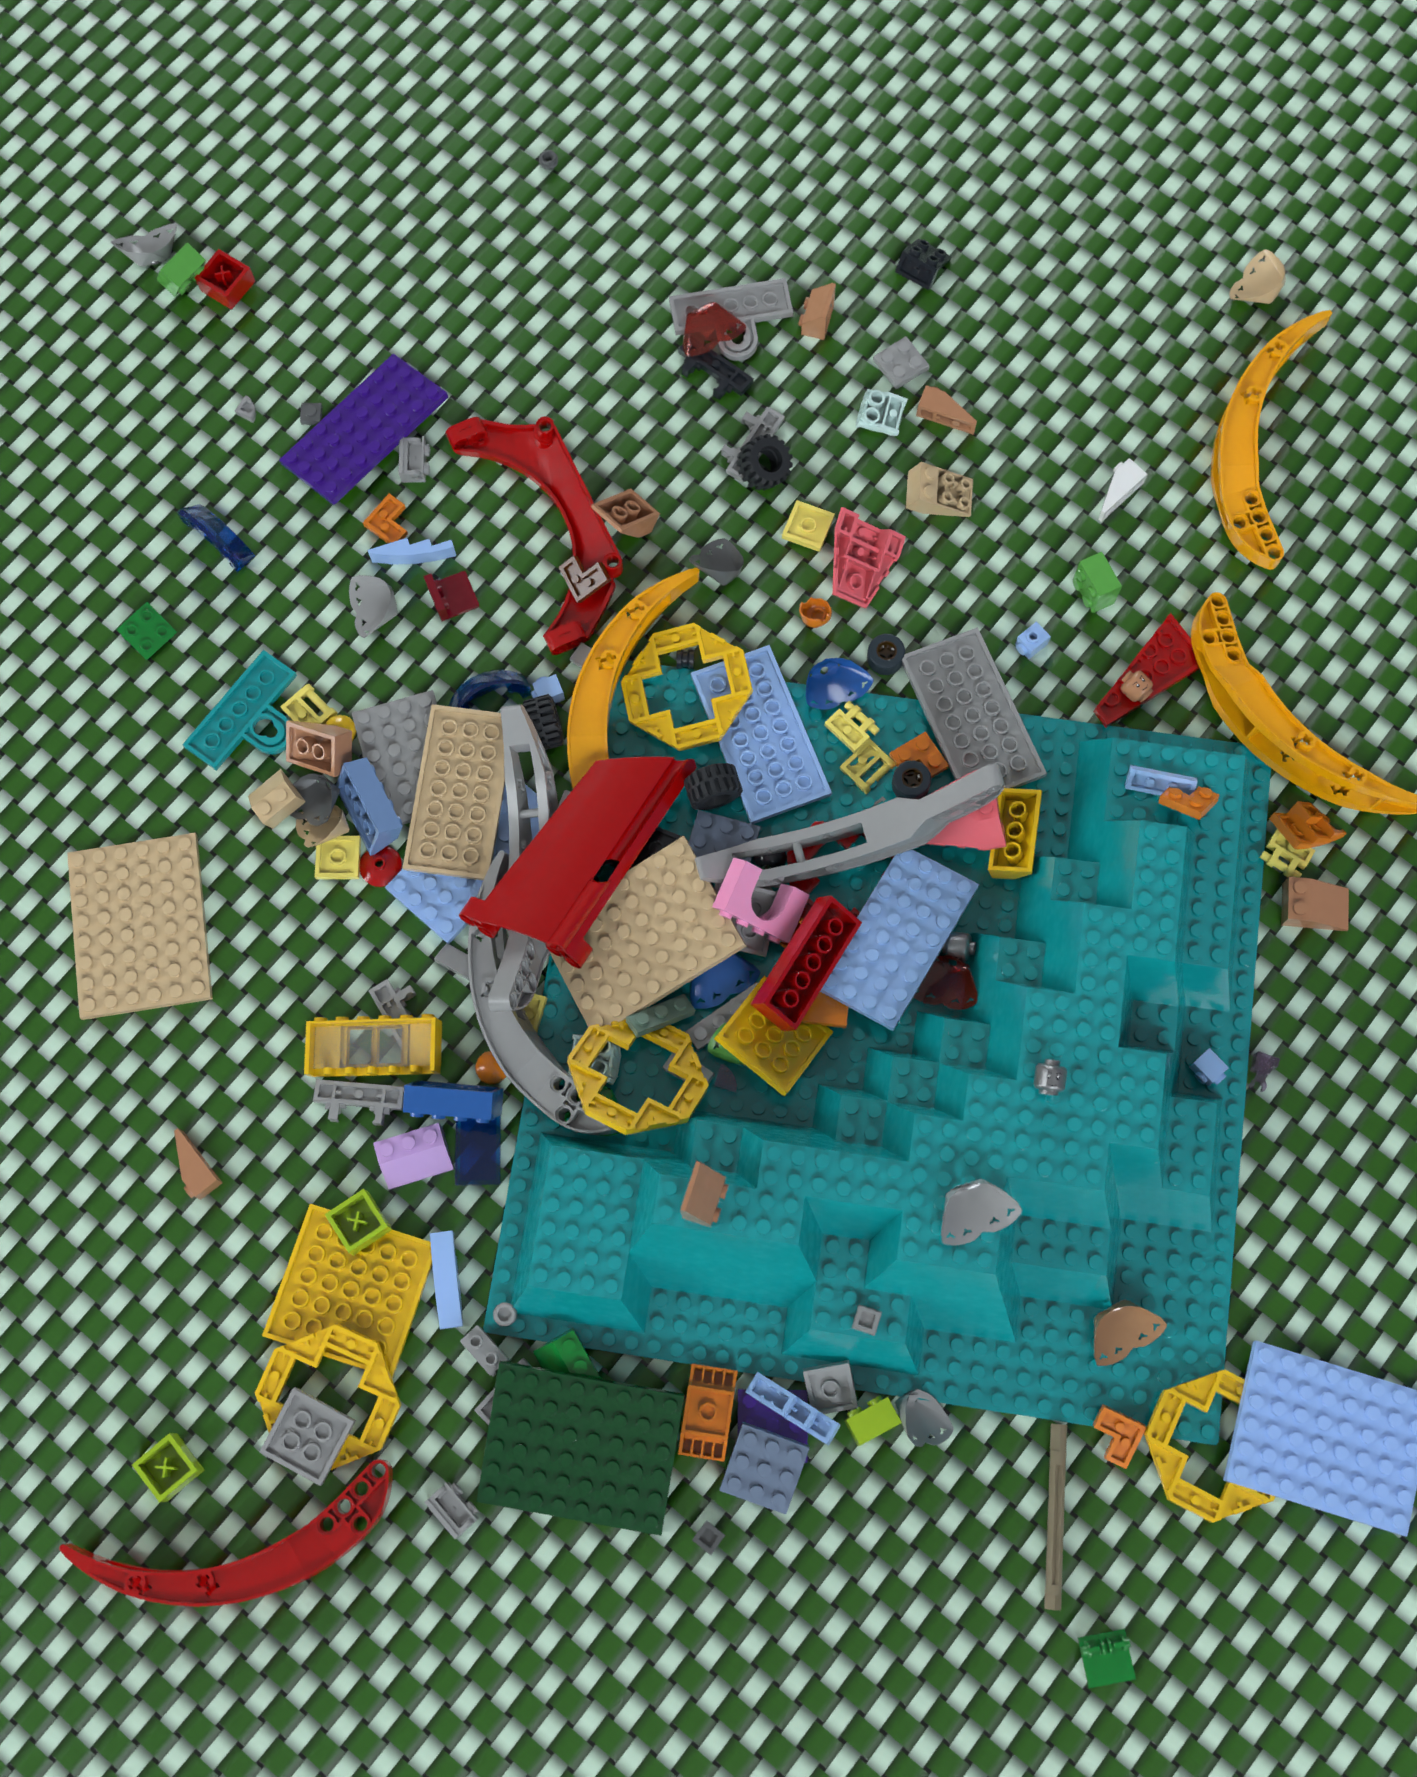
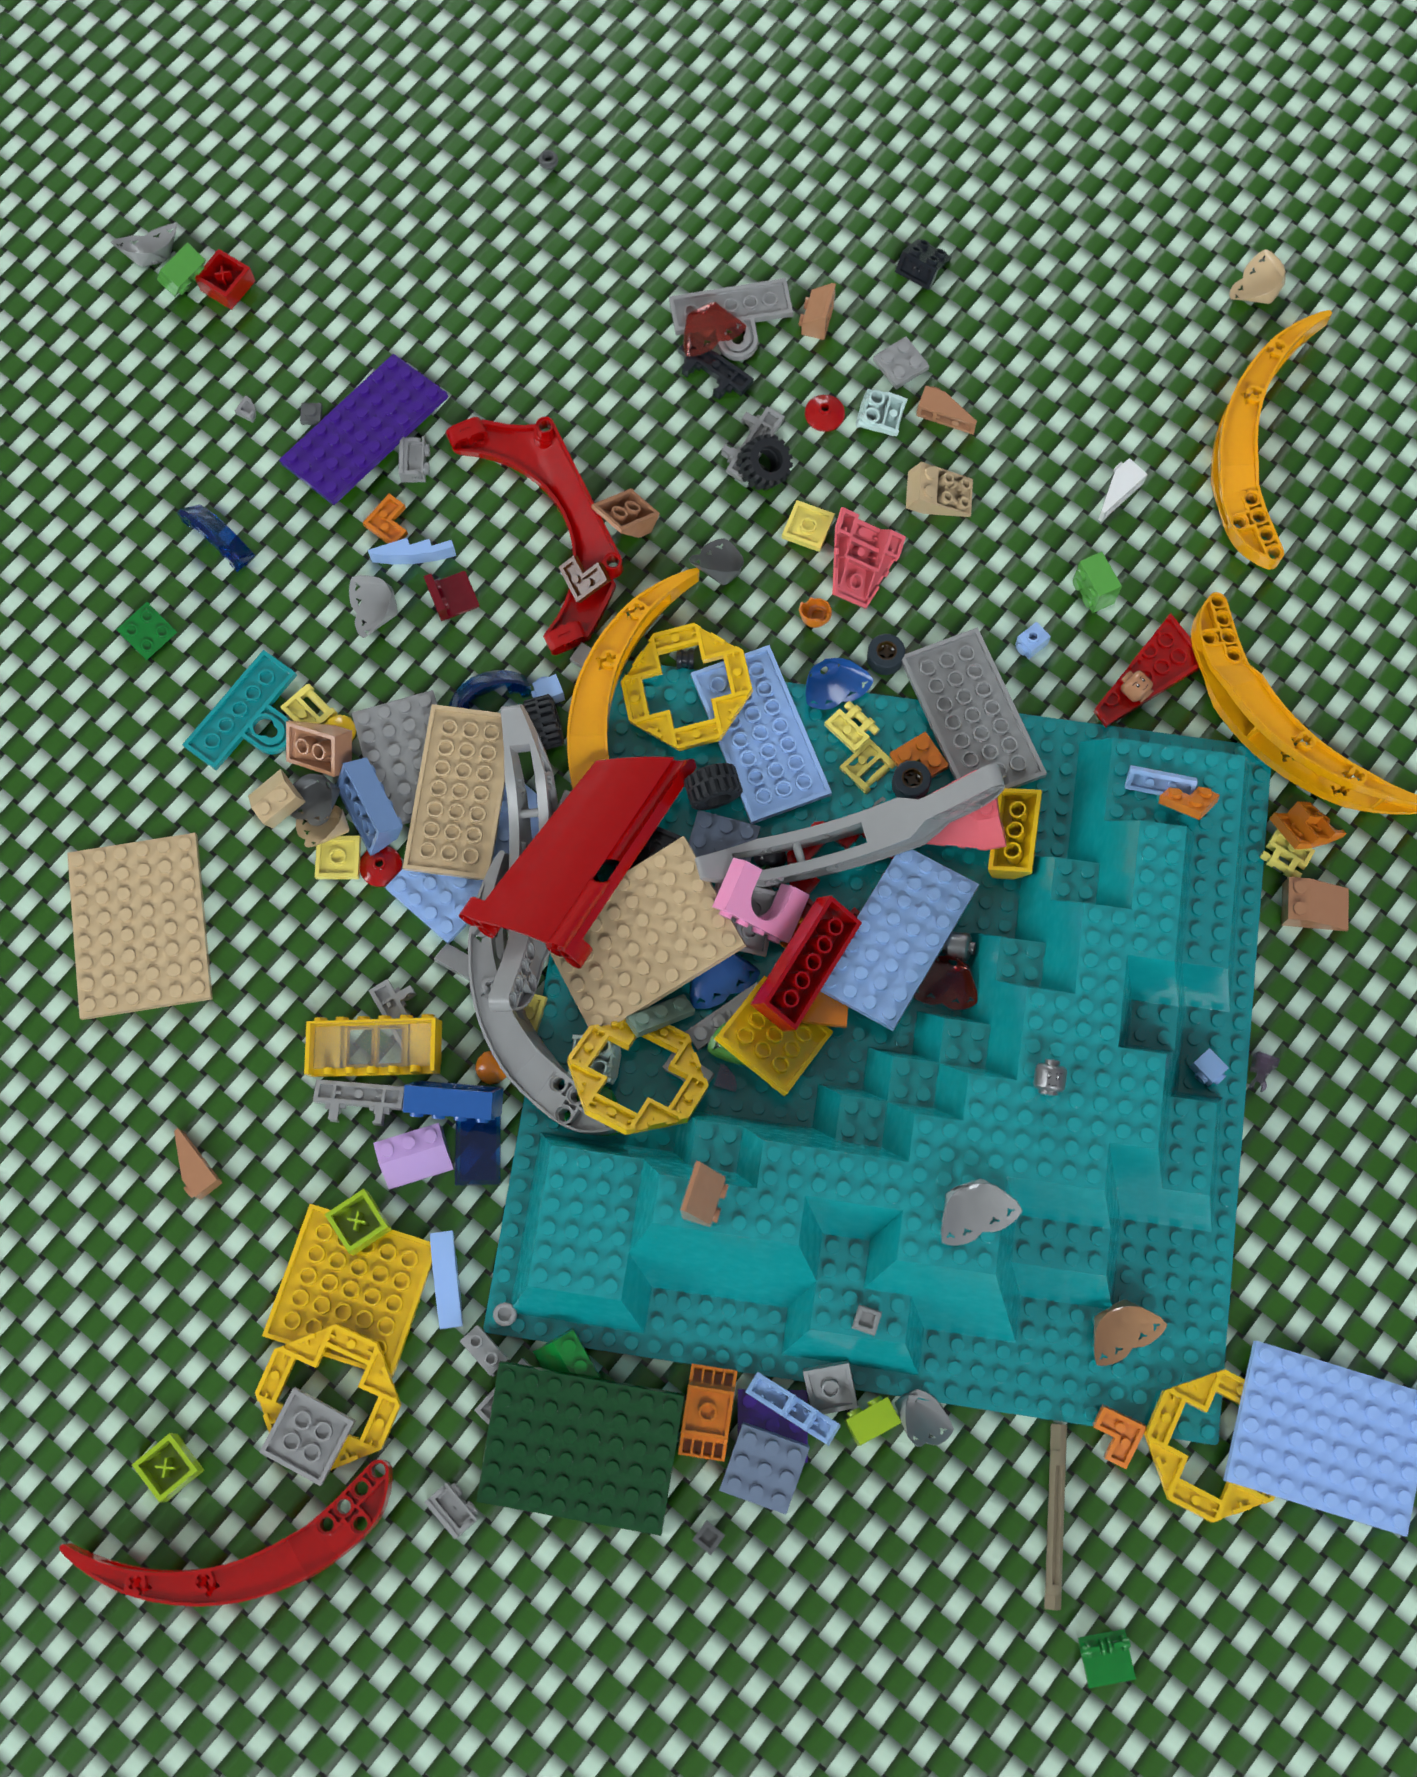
(824, 420): none -> red dish

